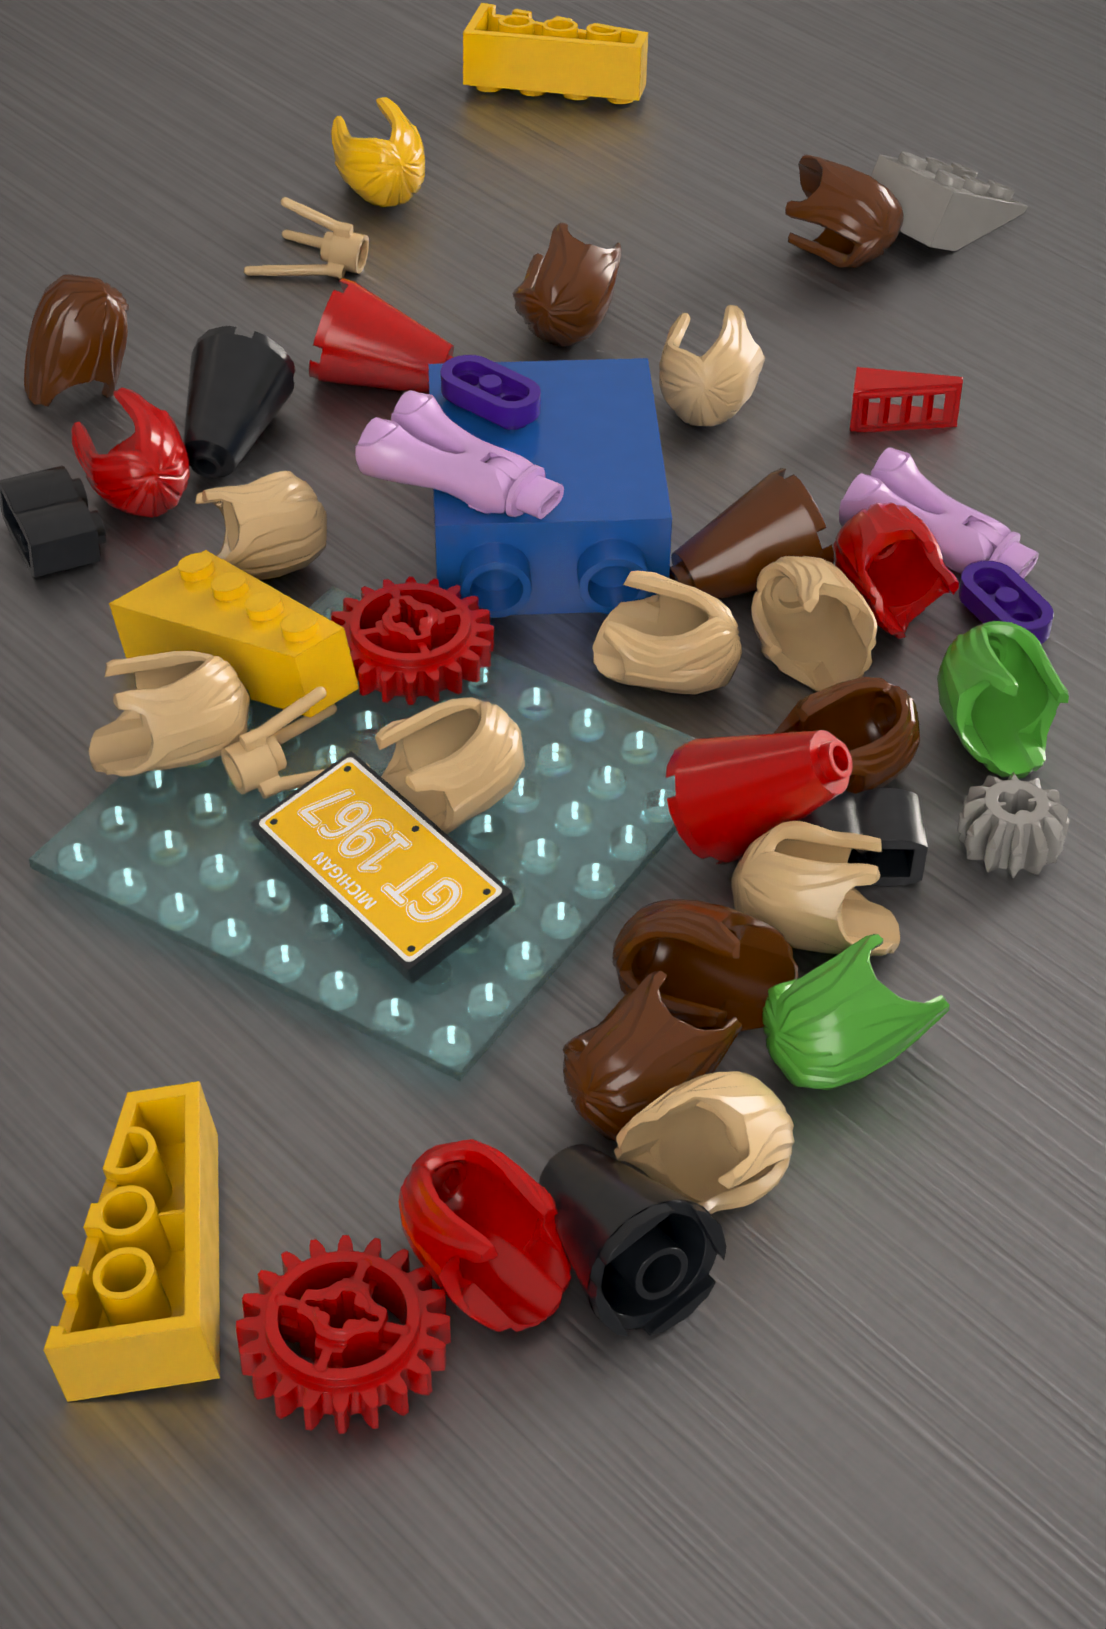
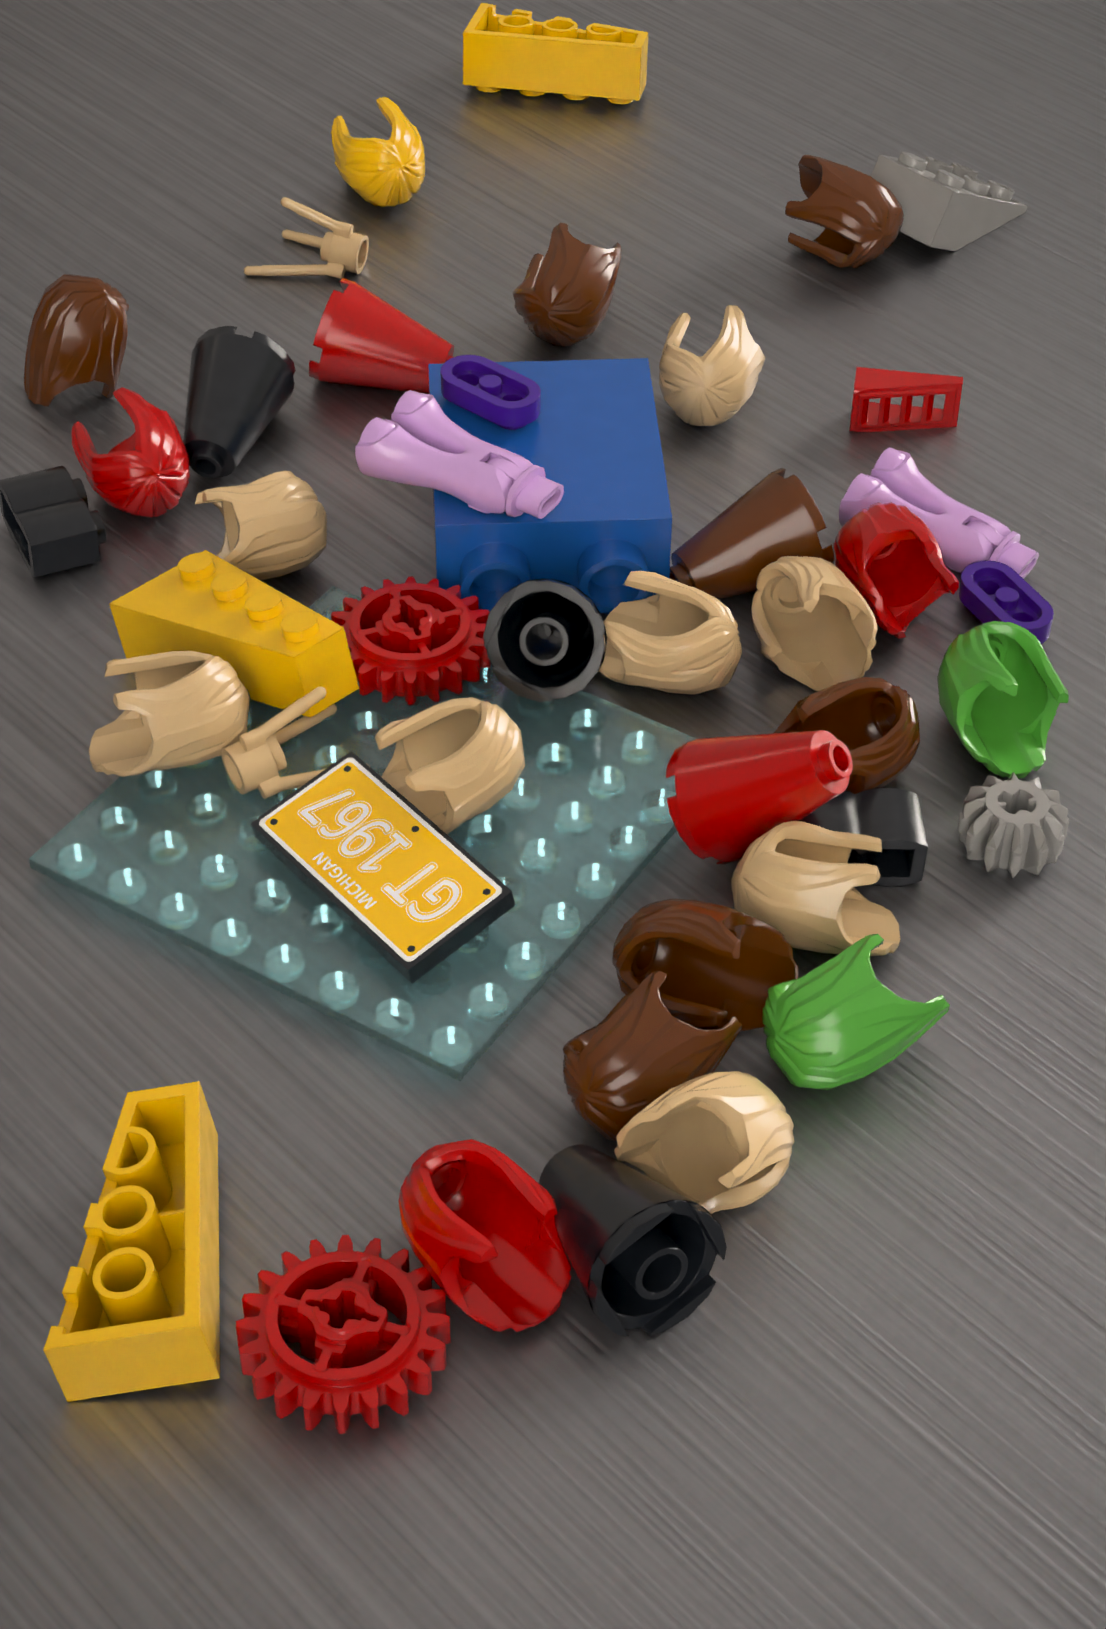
(545, 640): none -> black cone

